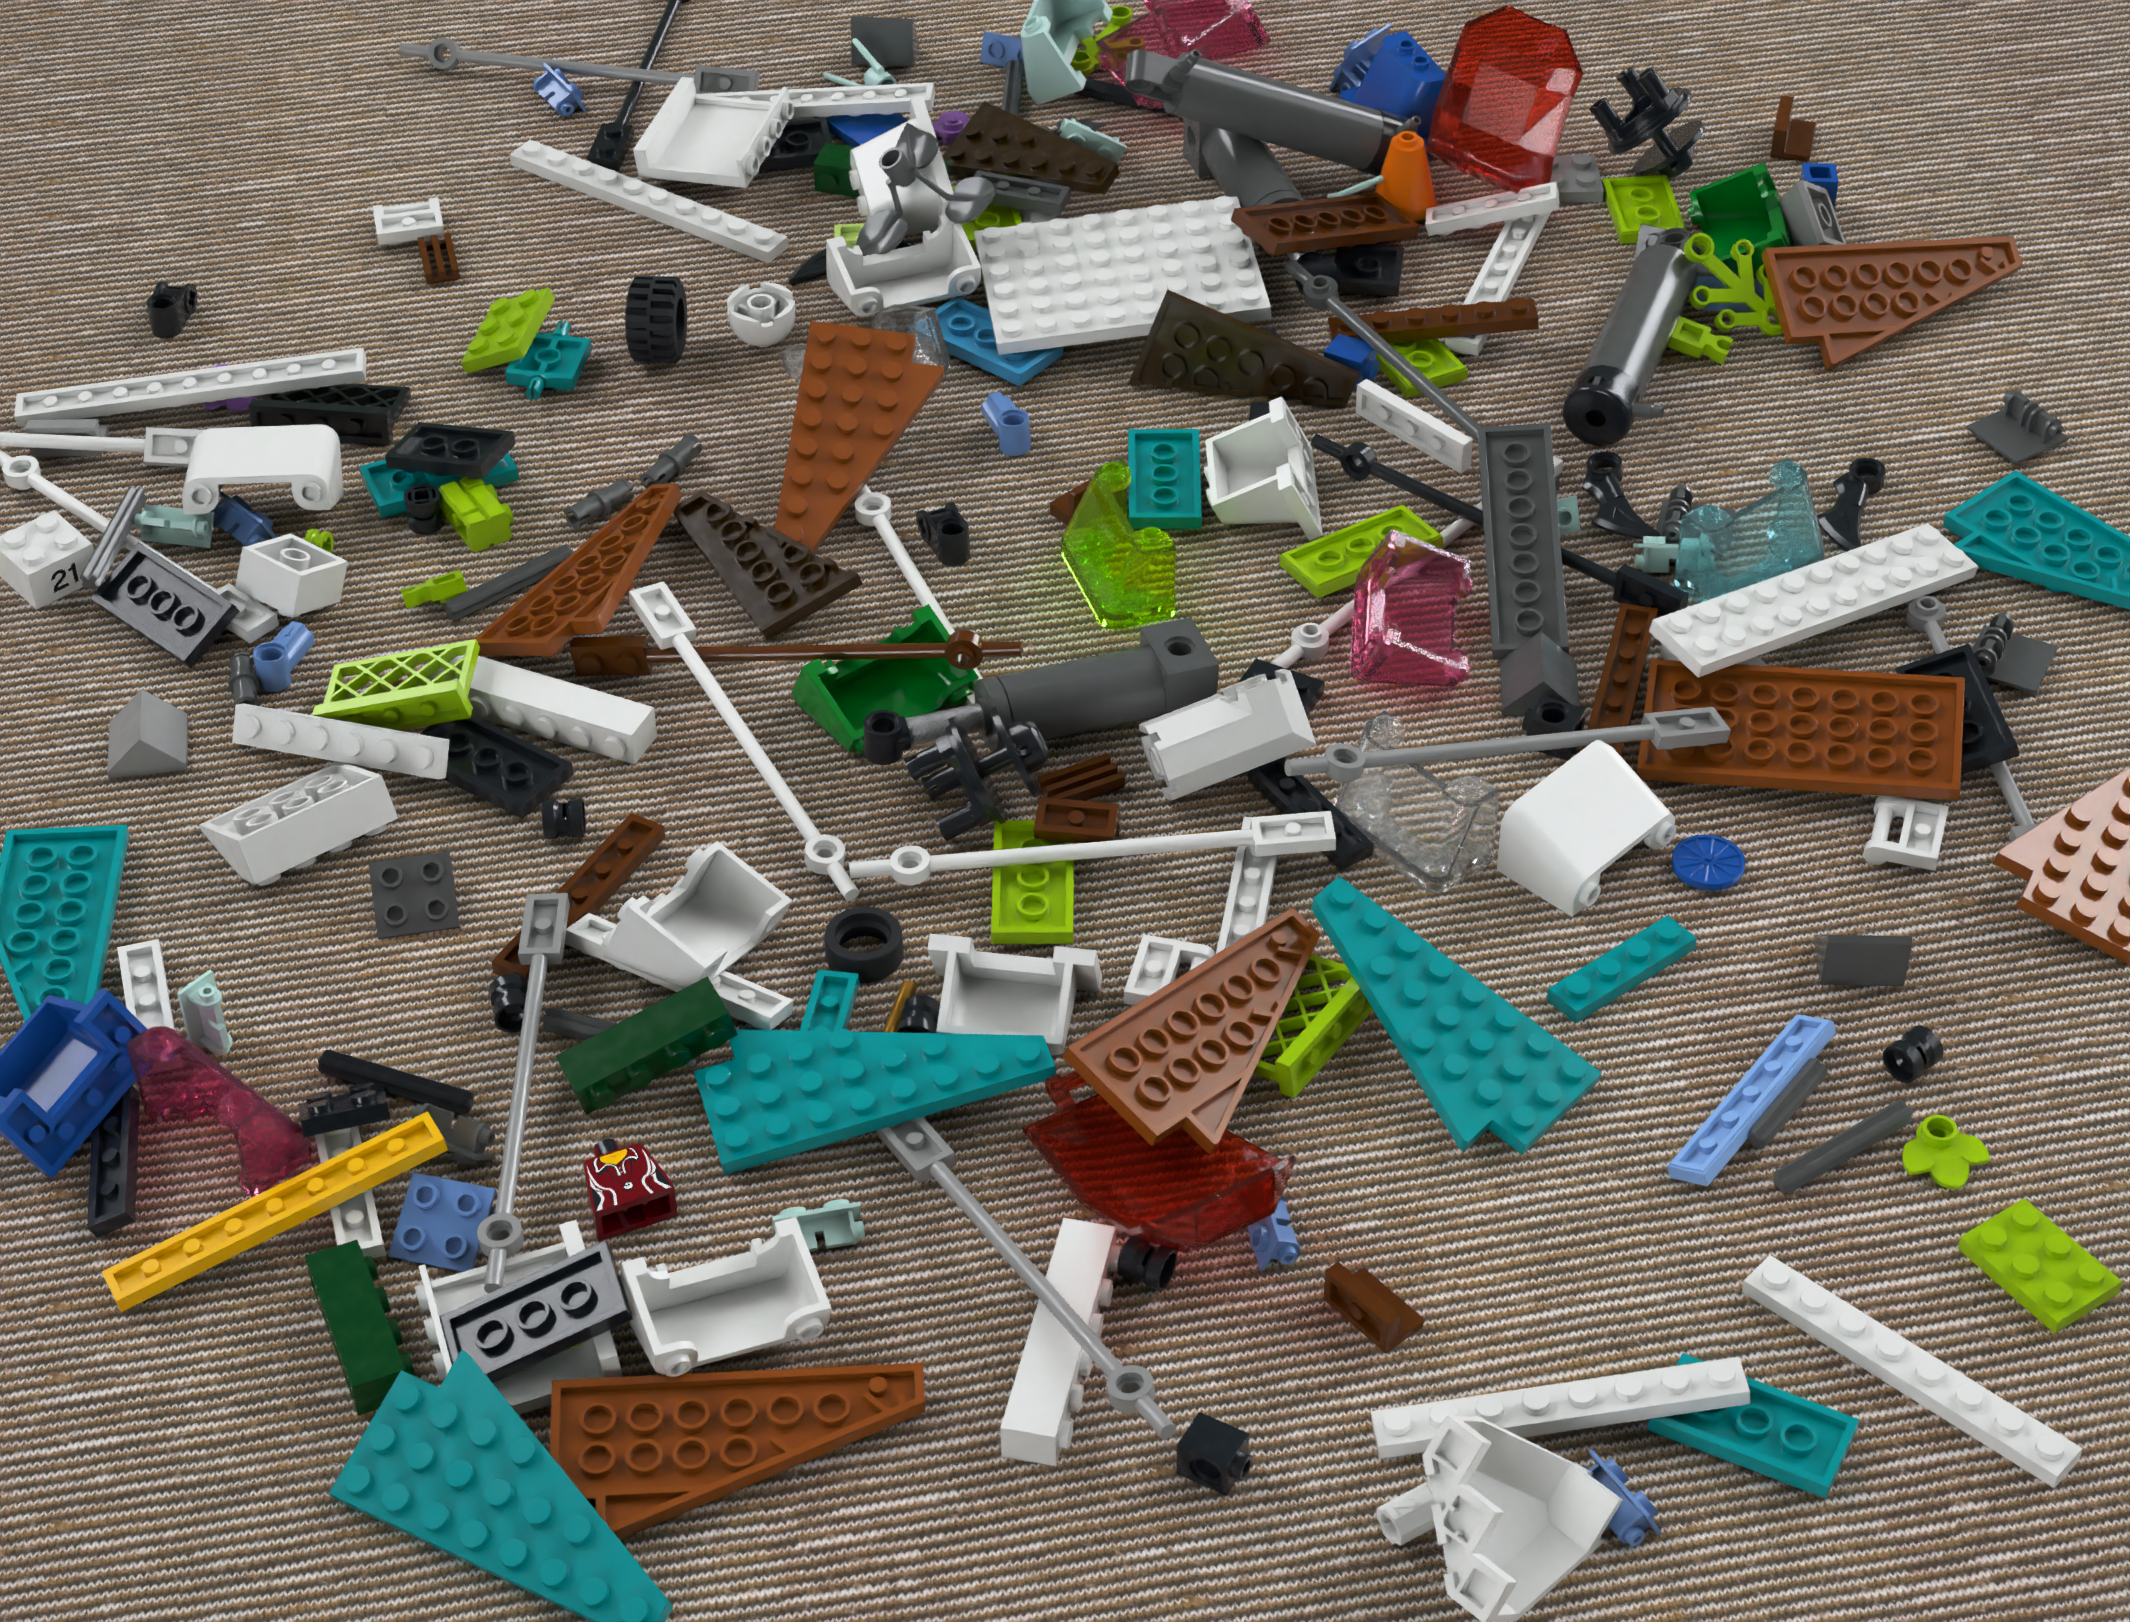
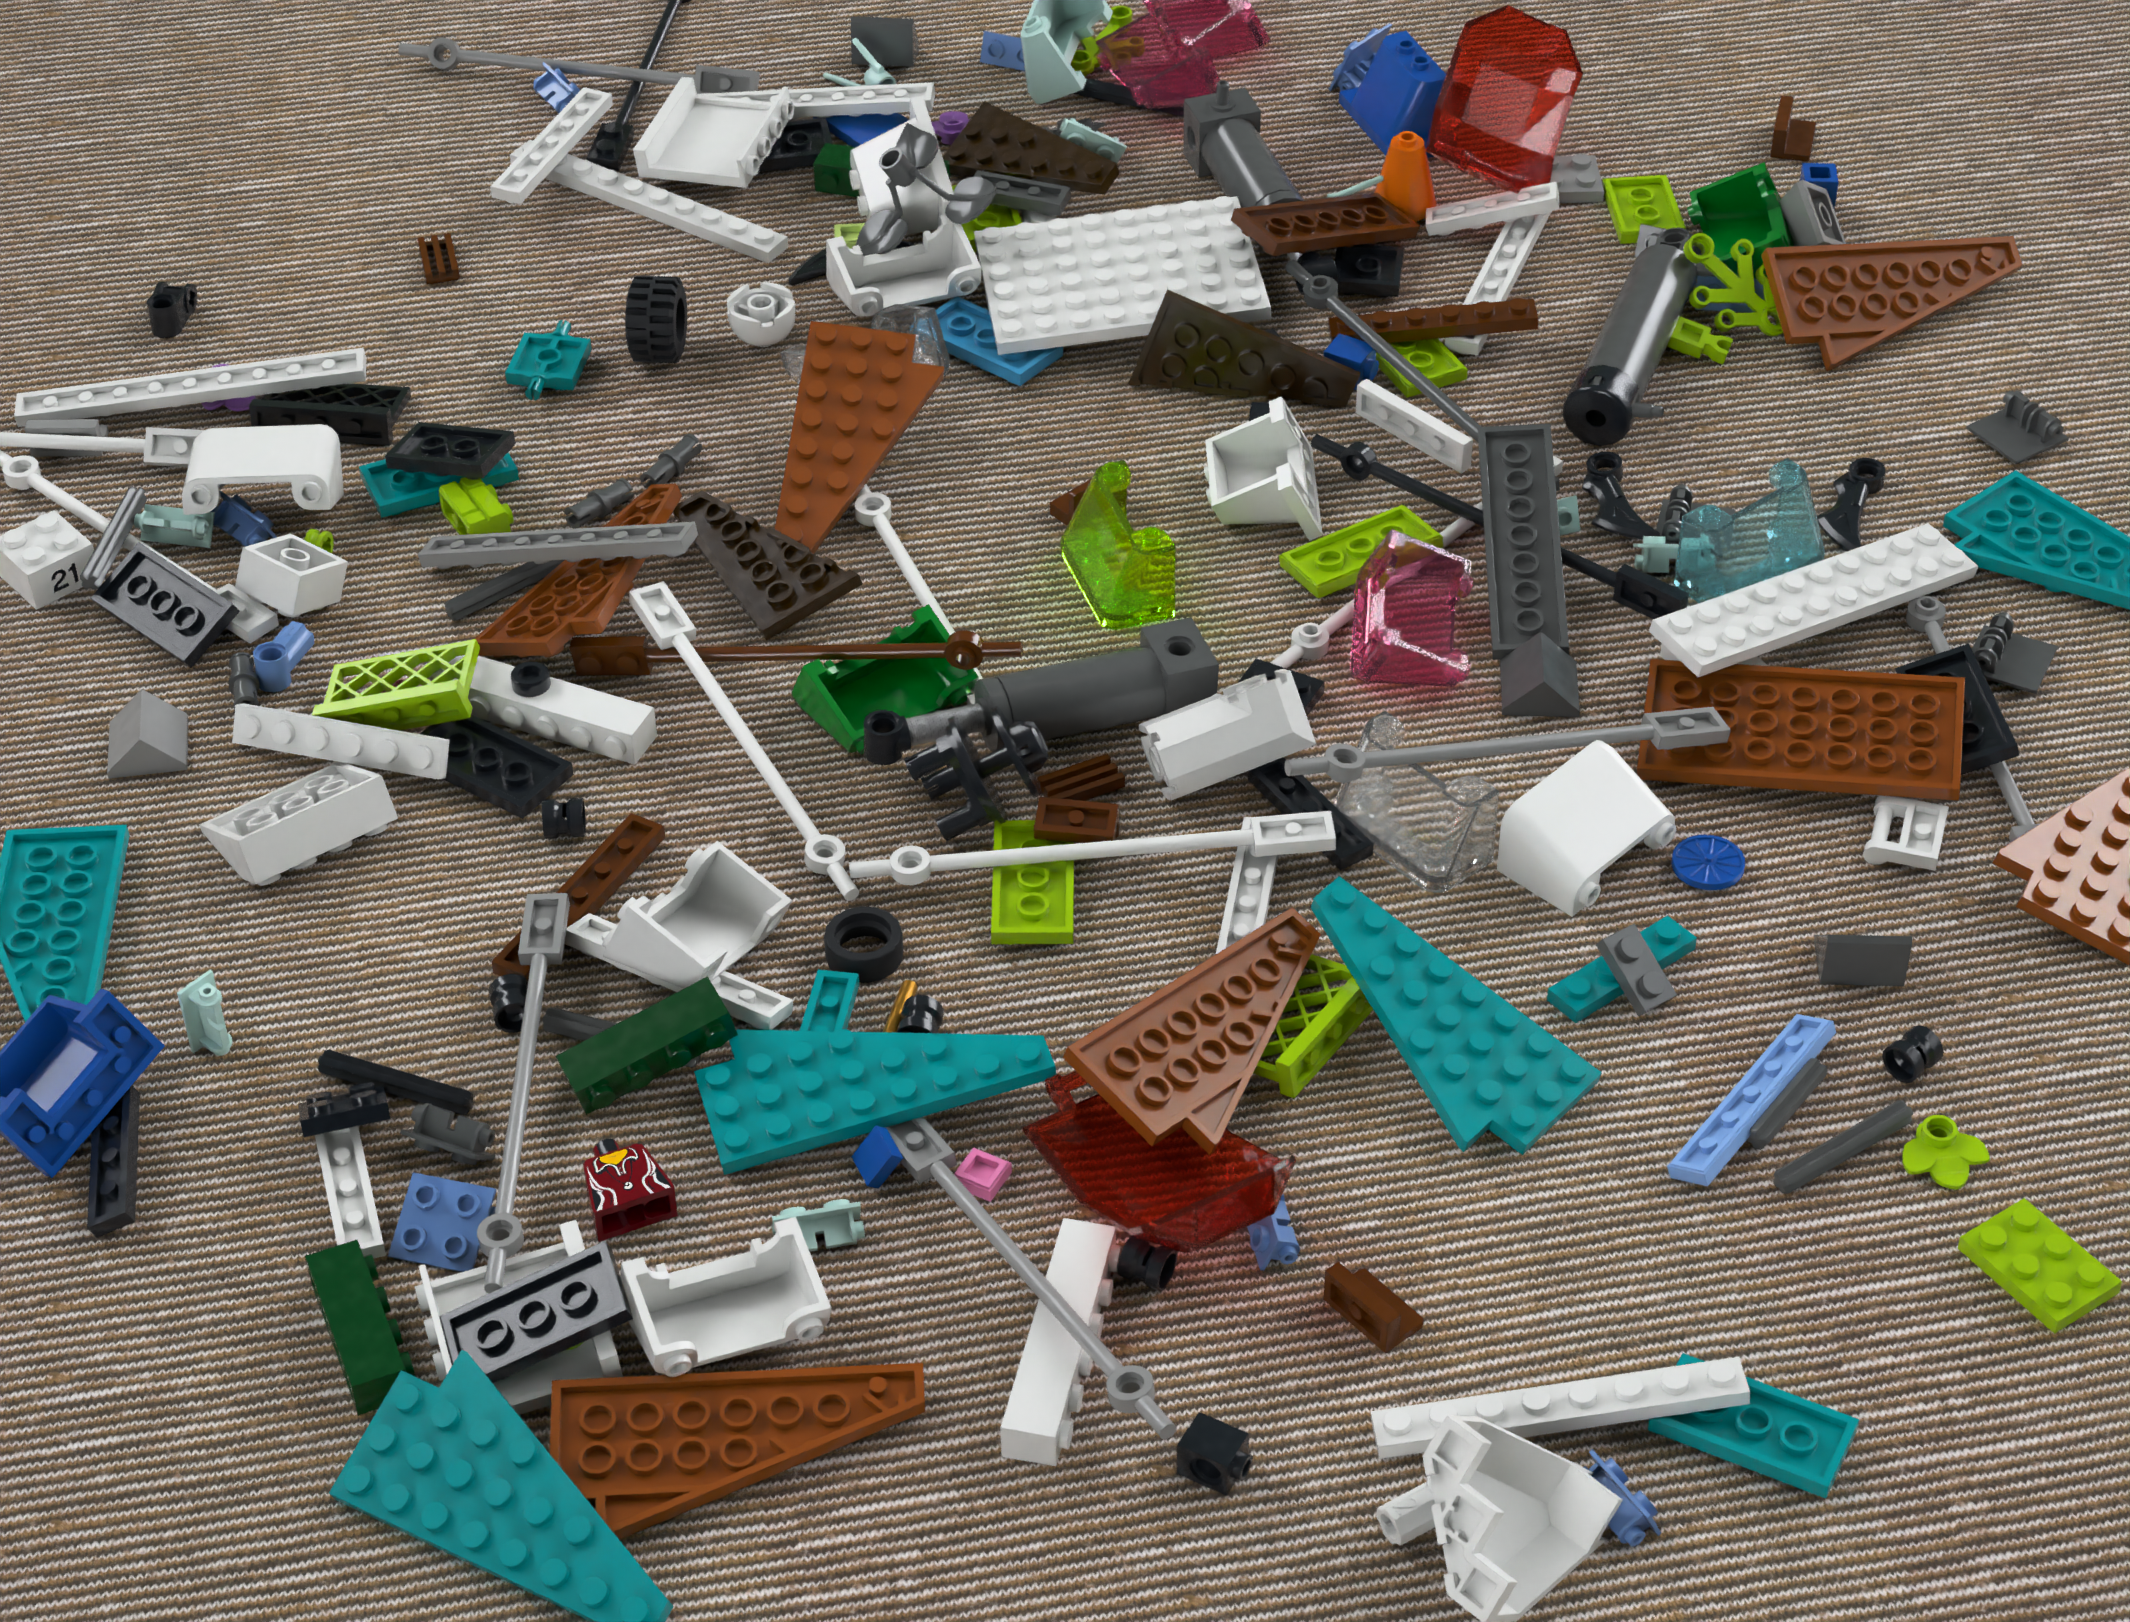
(146, 983): white plate -> none
(187, 1081): clear pink windscreen -> none
(274, 1211): yellow plate -> none
(408, 222): white plate -> none
(414, 895): dark grey hinge -> none
(424, 509): black wheel -> none
(438, 588): lime plate -> none
(508, 330): lime plate -> none
(530, 679): none -> black tile
(551, 146): none -> white plate
(559, 544): none -> light grey plate
(877, 1157): none -> blue tile
(945, 534): black piece -> none
(983, 1173): none -> bright pink tile
(1008, 423): medium blue piece -> none
(1010, 991): white windscreen -> none
(1013, 87): dark grey axle -> none
(1158, 965): white plate -> none
(1164, 479): teal plate -> none
(1266, 108): dark grey piece -> none
(1554, 717): black brick -> none
(1623, 670): reddish brown plate -> none
(1636, 970): none -> dark grey plate
(1651, 111): black piece -> none
(1913, 1371): white plate -> none

